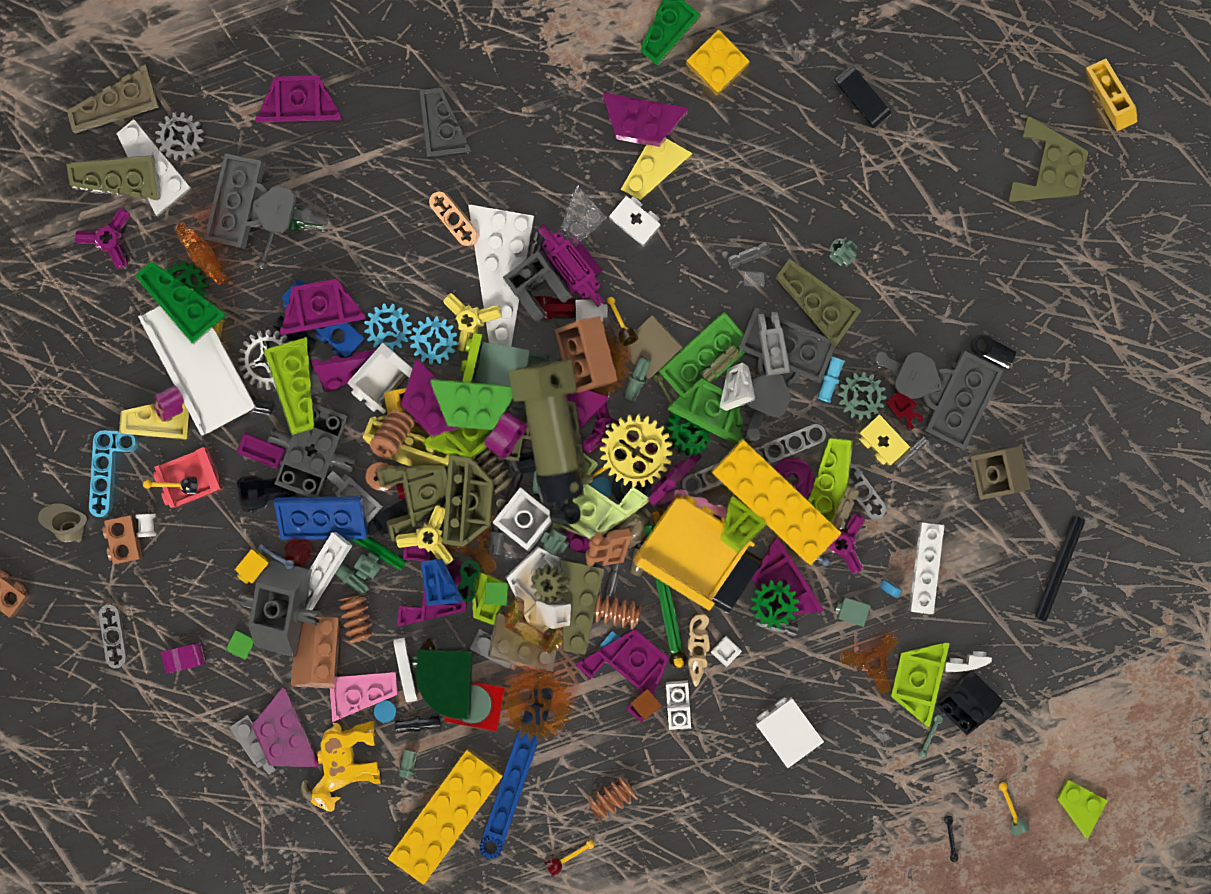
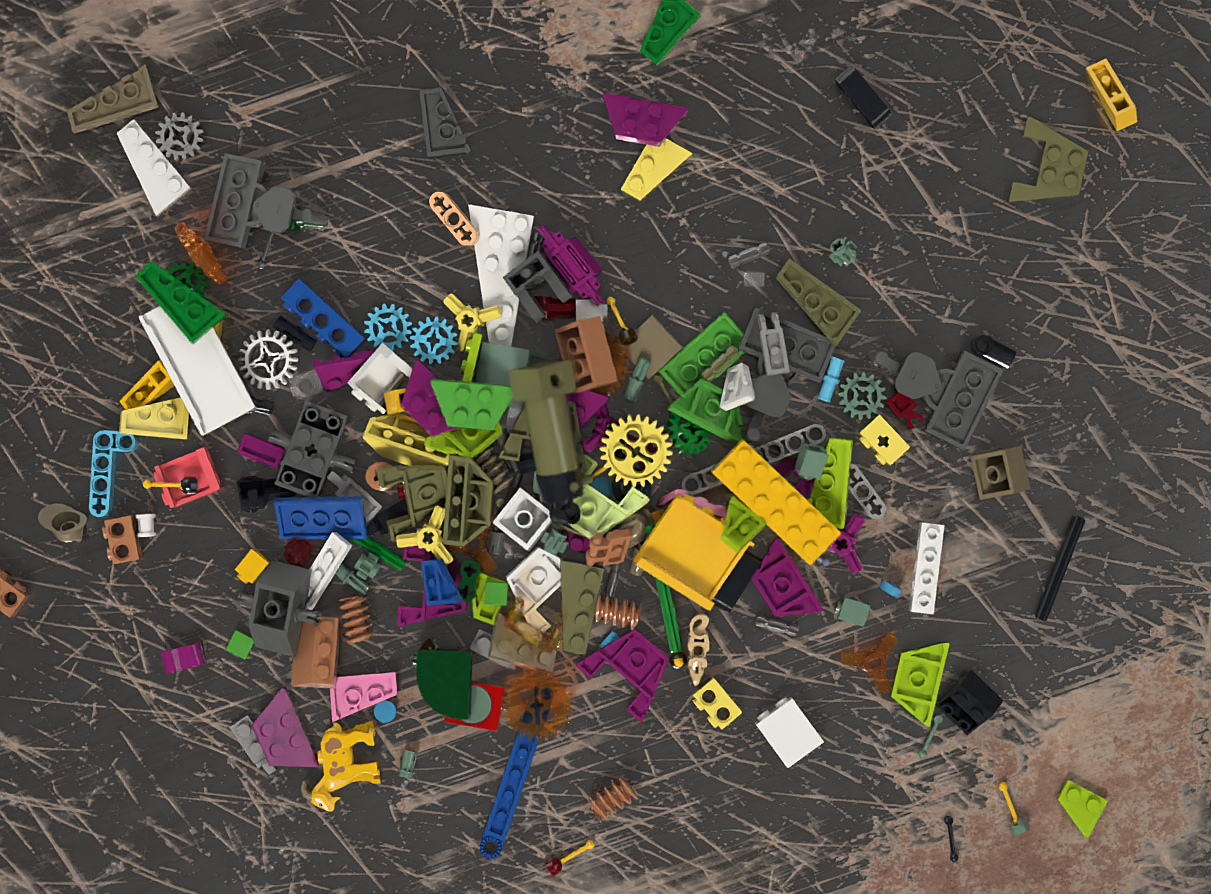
(113, 246): magenta bush -> none
(117, 175): olive wing -> none
(120, 651): light grey beam -> none
(149, 387): none -> yellow slope
(168, 403): magenta axle -> none
(288, 564): sand blue hinge -> none
(292, 381): lime wing -> none
(297, 101): magenta wing -> none
(319, 306): magenta wing -> none
(391, 434): nougat piece -> none
(405, 670): white beam -> none
(417, 724): black pin -> none
(445, 816): yellow brick -> none
(505, 435): magenta axle -> none
(542, 585): olive gear -> none
(553, 614): white brick -> none
(581, 218): clear wing -> none
(640, 232): white brick -> none
(646, 704): dark orange tile -> none
(672, 478): magenta wing -> none
(678, 704): white slope -> none
(717, 62): yellow brick -> none
(721, 699): none -> light yellow brick
(726, 651): white tile -> none
(789, 608): green gear -> none
(811, 461): none -> sand green brick
(845, 507): dark tan axle -> none
(910, 453): flat silver pin -> none
(973, 661): white slope -> none

